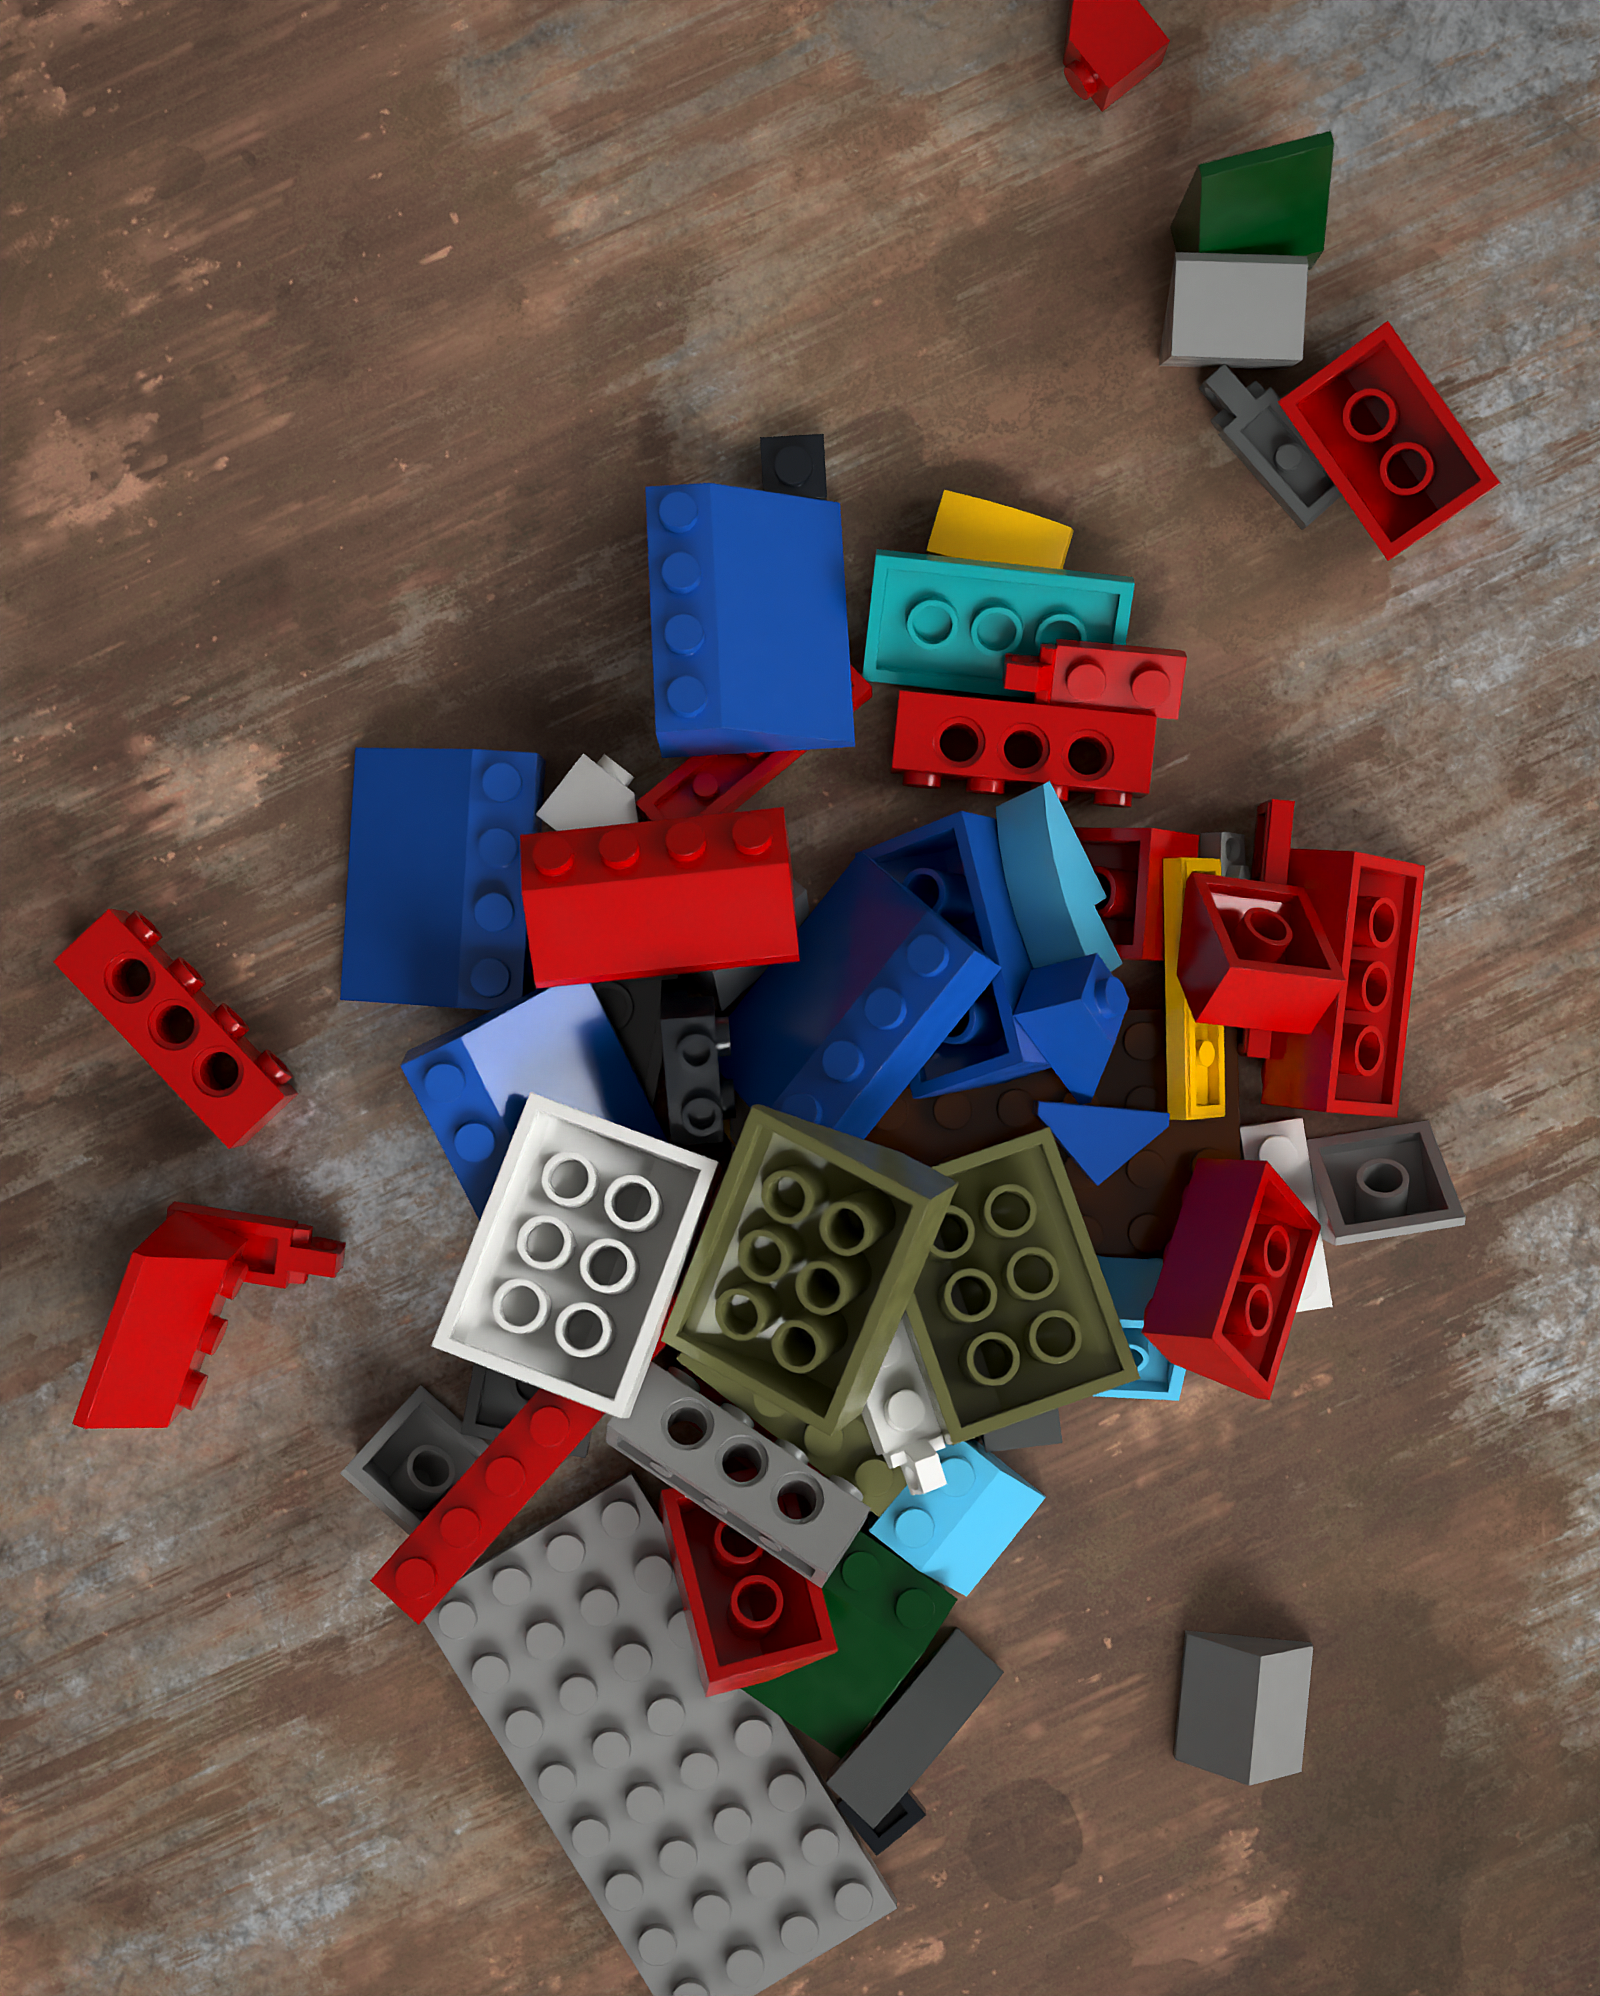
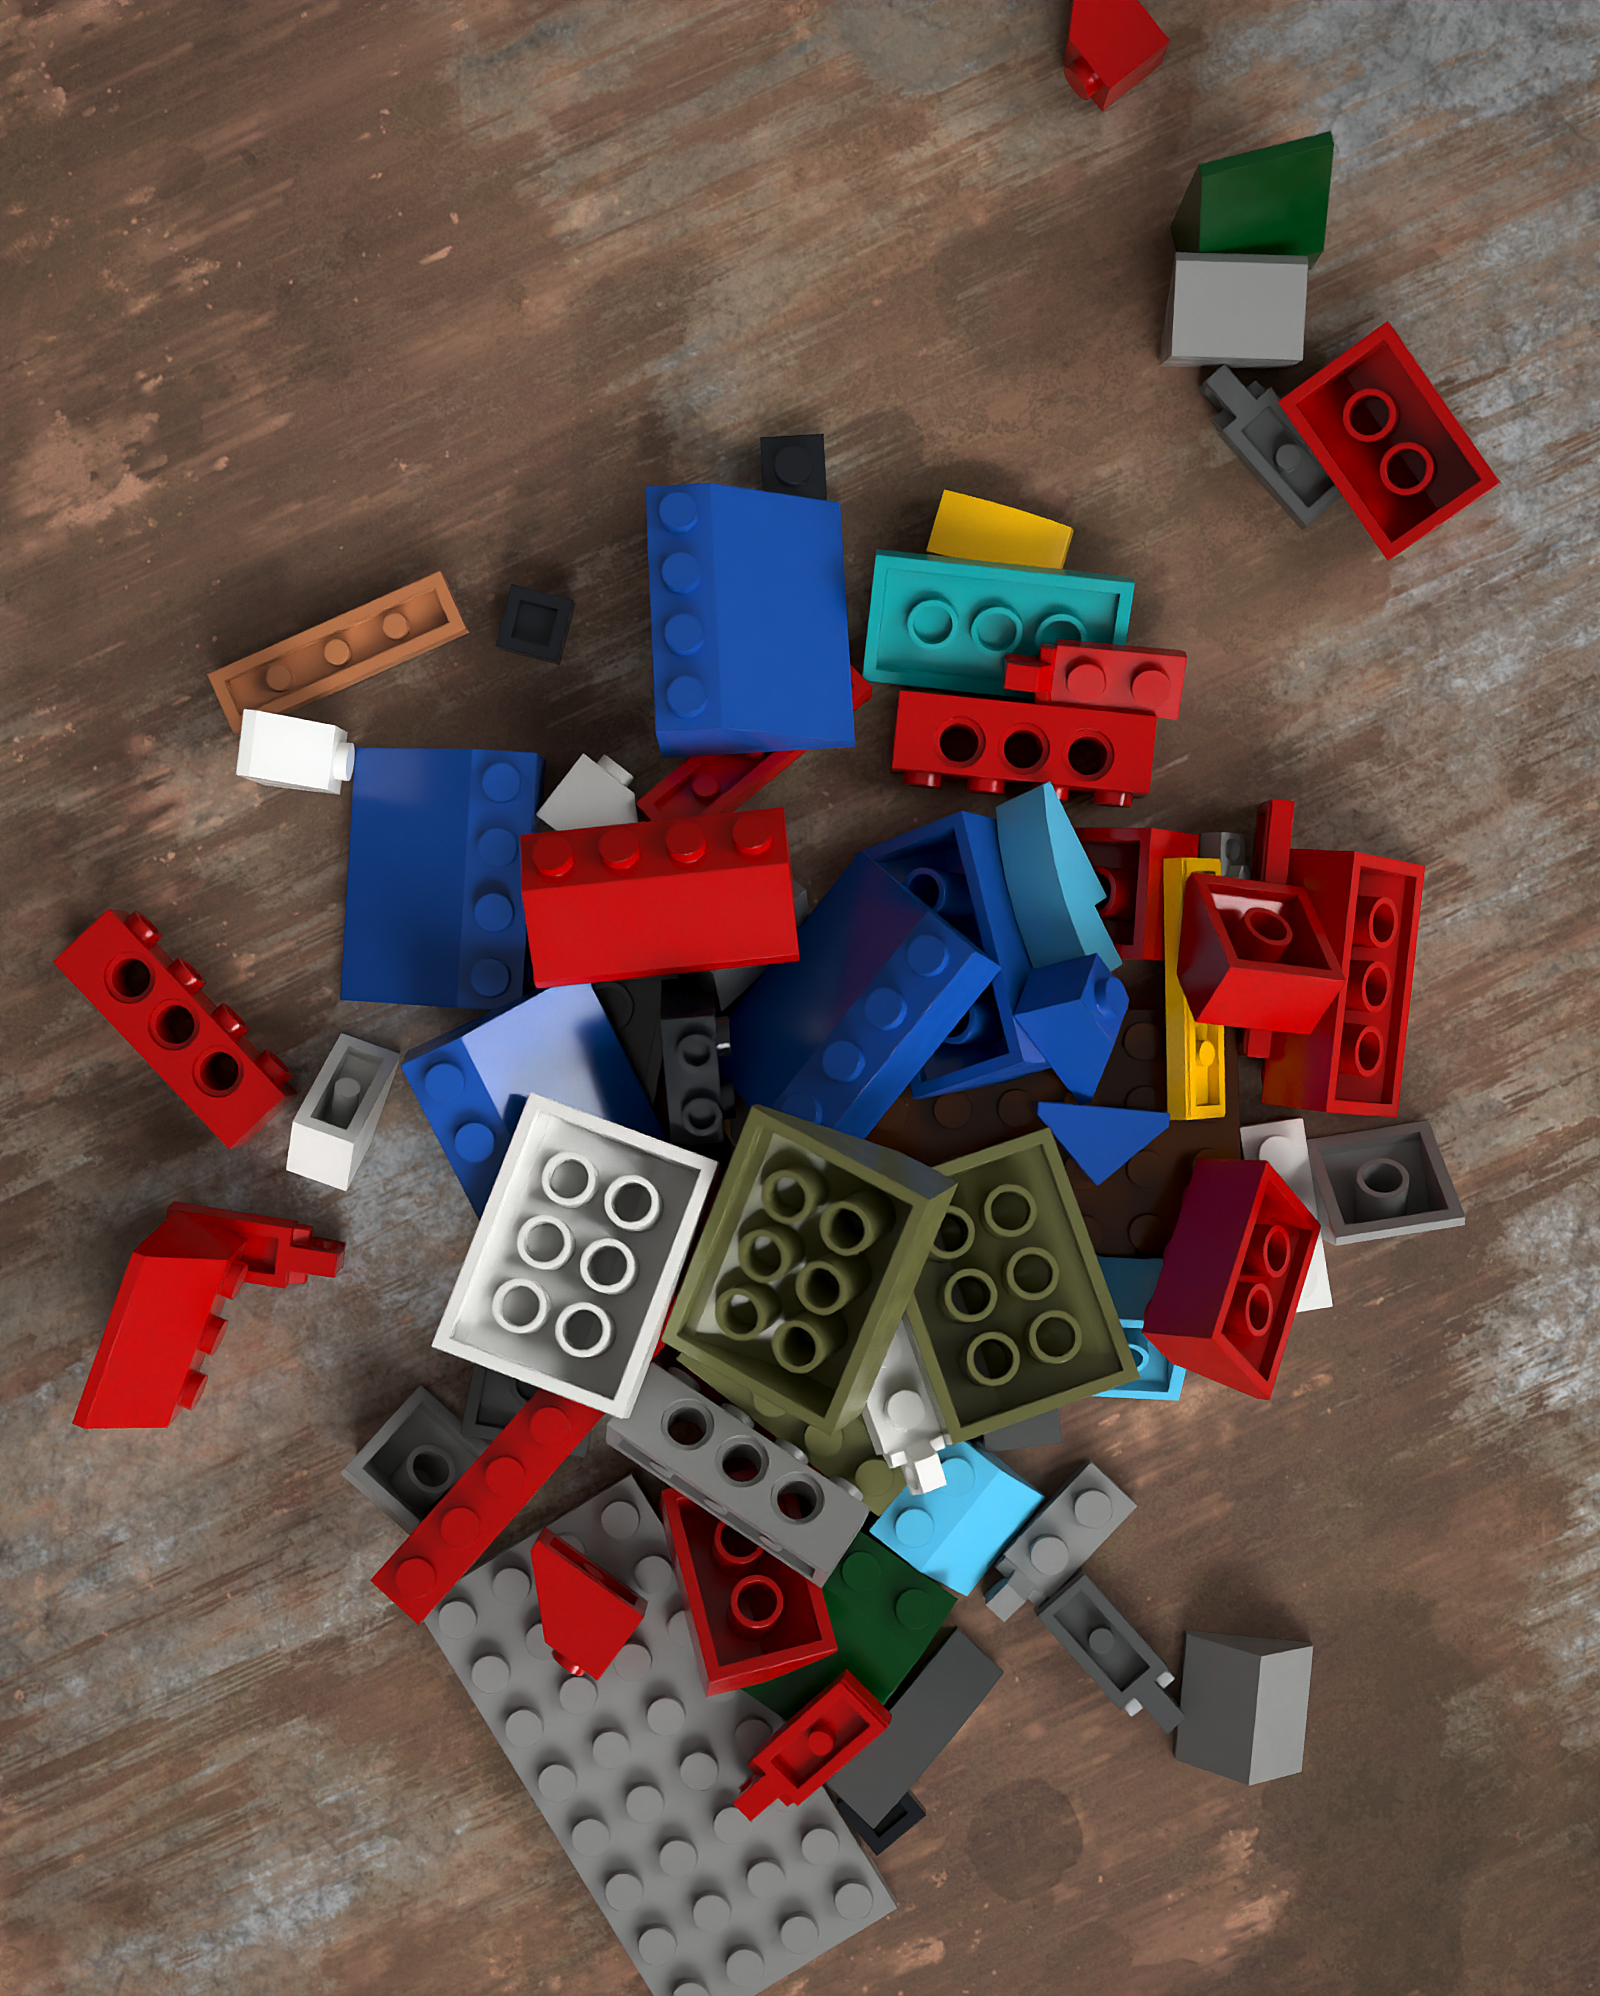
(294, 753): none -> white slope
(341, 651): none -> nougat plate
(341, 1112): none -> white slope
(535, 624): none -> black plate
(582, 1606): none -> red slope
(812, 1745): none -> red hinge
(1058, 1539): none -> light grey hinge
(1110, 1649): none -> dark grey hinge

